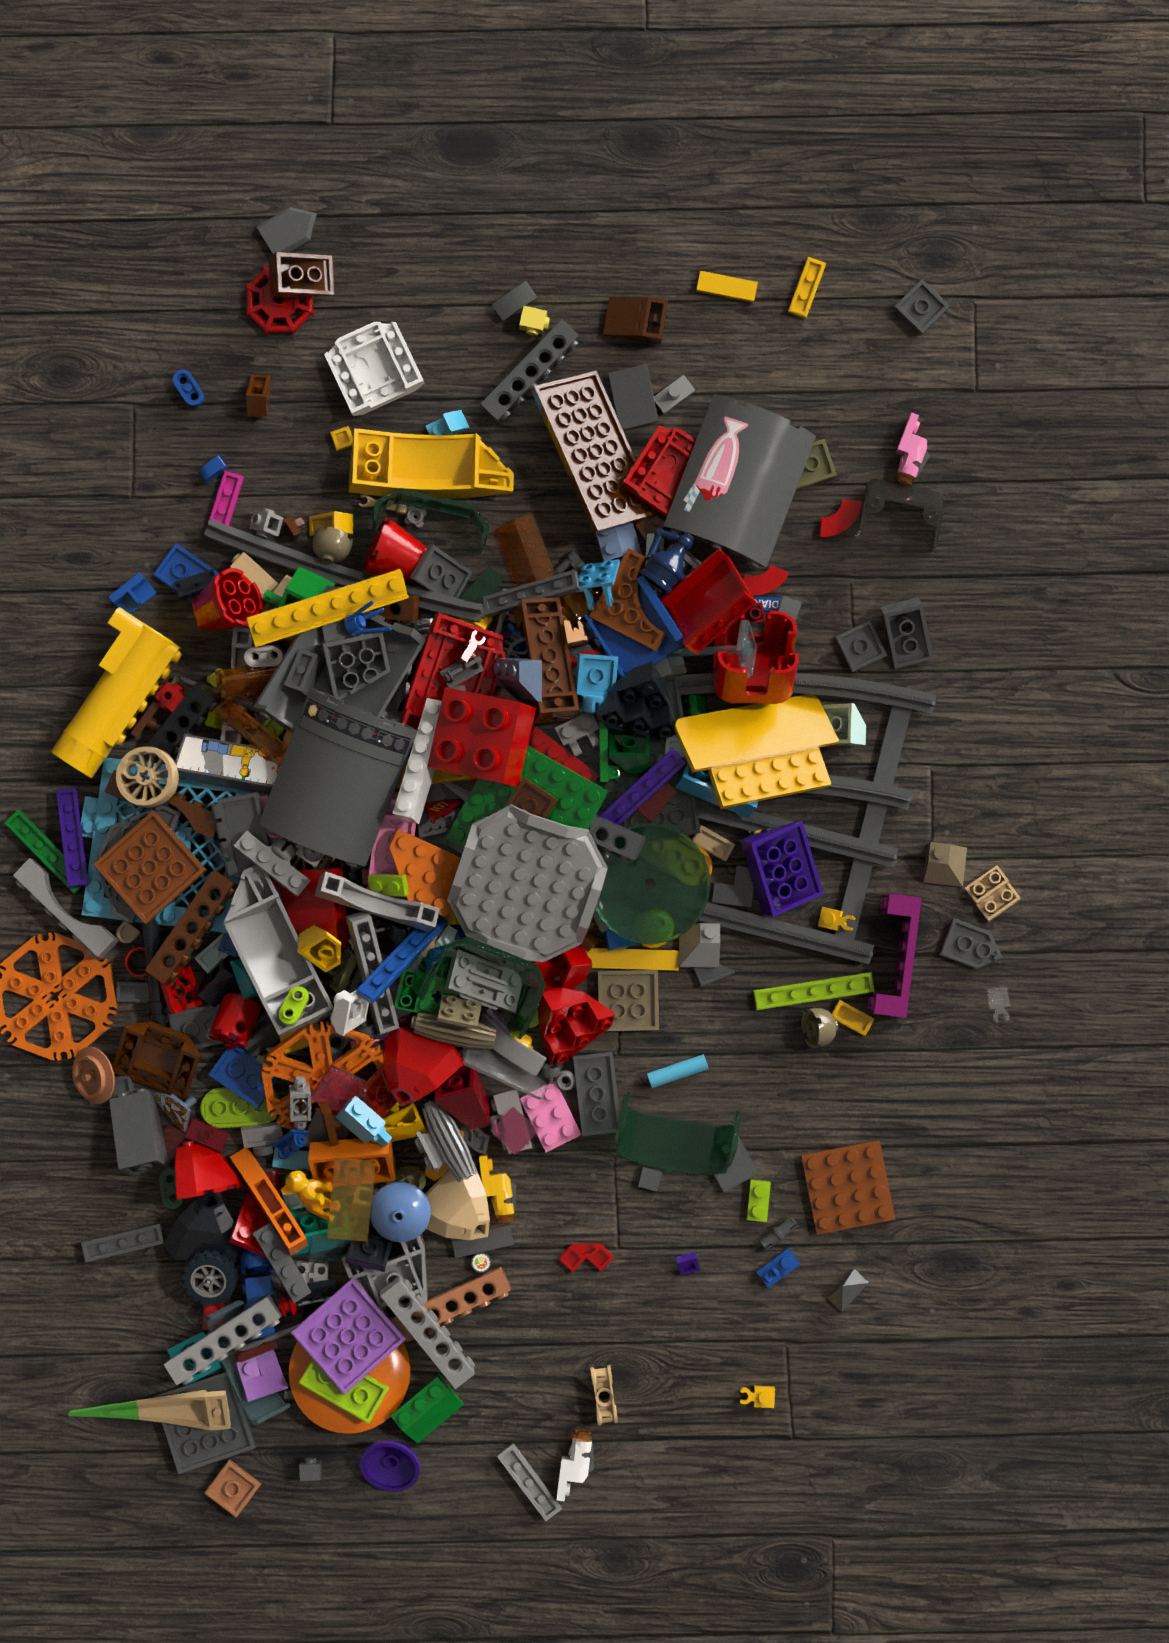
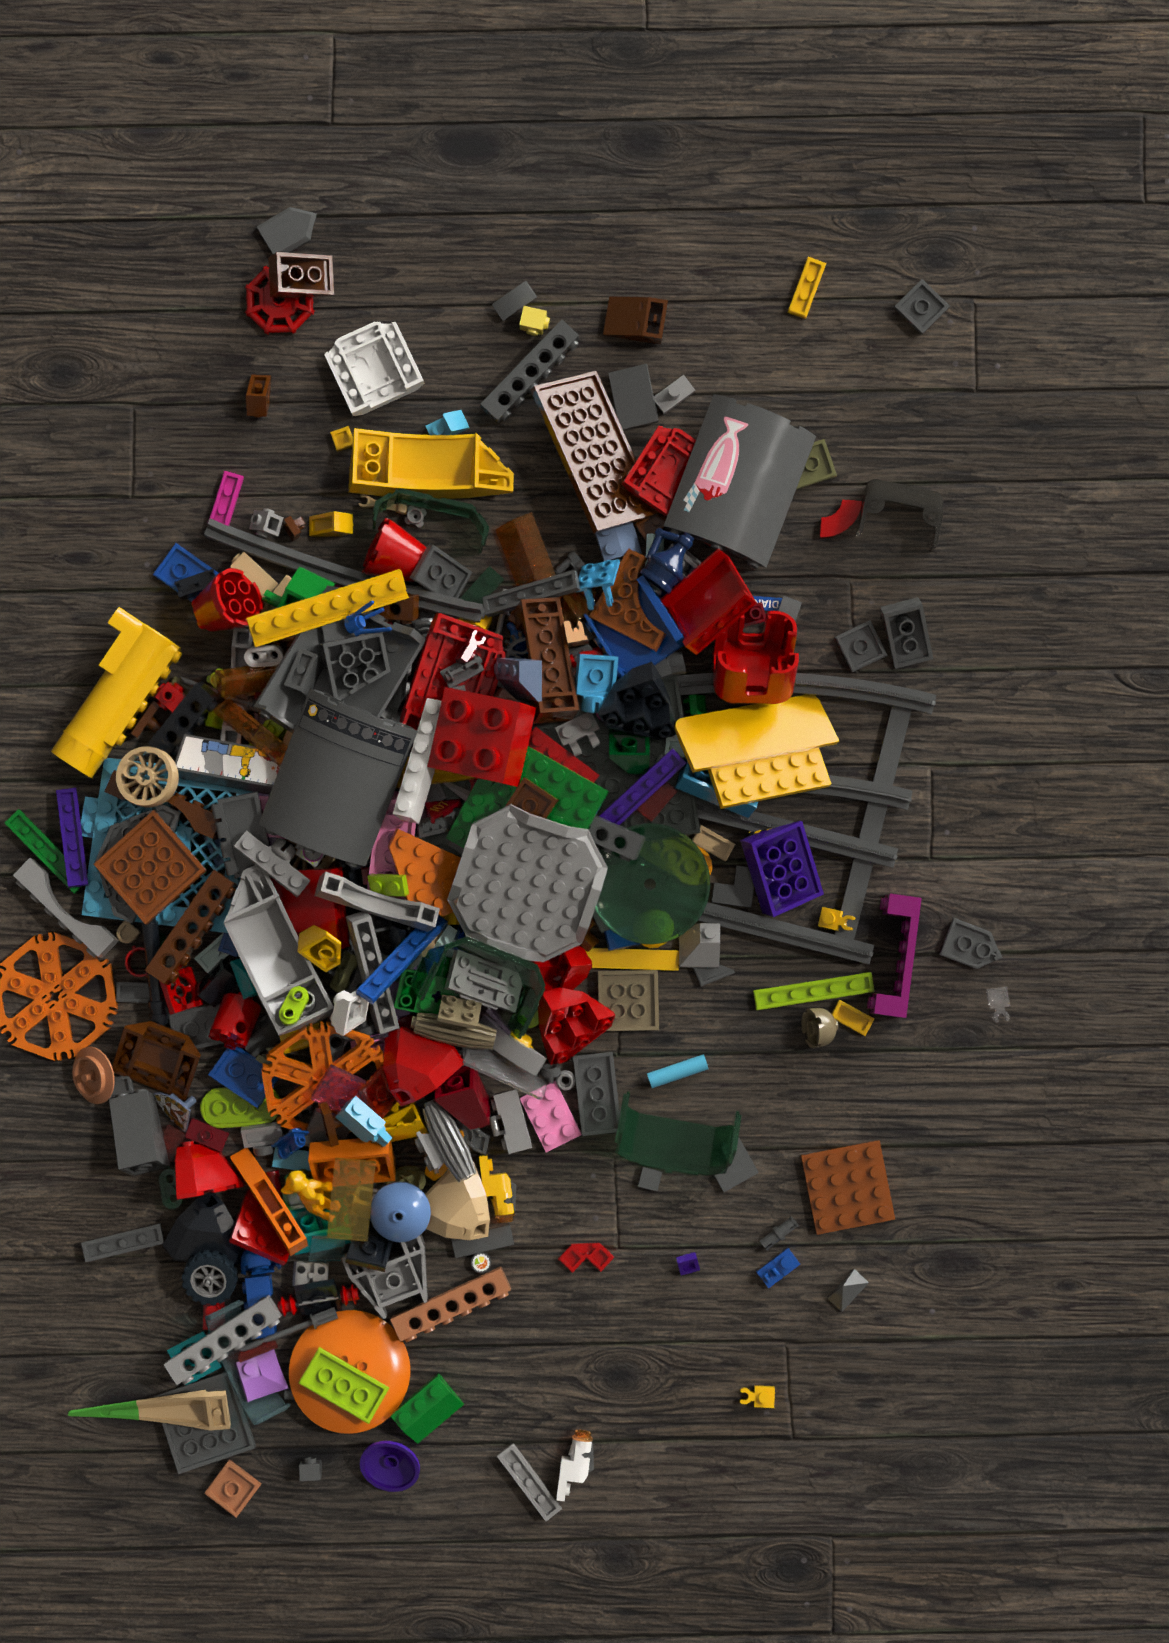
(133, 594): blue panel -> none
(189, 388): blue plate -> none
(213, 469): blue piece -> none
(281, 1262): dark grey plate -> none
(301, 1114): light grey piece -> none
(331, 545): dark tan cylinder -> none
(348, 1336): medium lavender tile -> none
(455, 1374): light grey brick -> none
(514, 1130): clear pink piece -> none
(606, 1408): tan piece -> none
(607, 772): green hinge -> none
(727, 286): yellow tile -> none
(745, 648): clear light blue tile -> none
(758, 1200): lime plate -> none
(766, 582): red tile -> none
(847, 724): light aqua slope -> none
(914, 452): bright pink plate -> none
(944, 864): dark tan slope -> none
(992, 893): tan slope -> none

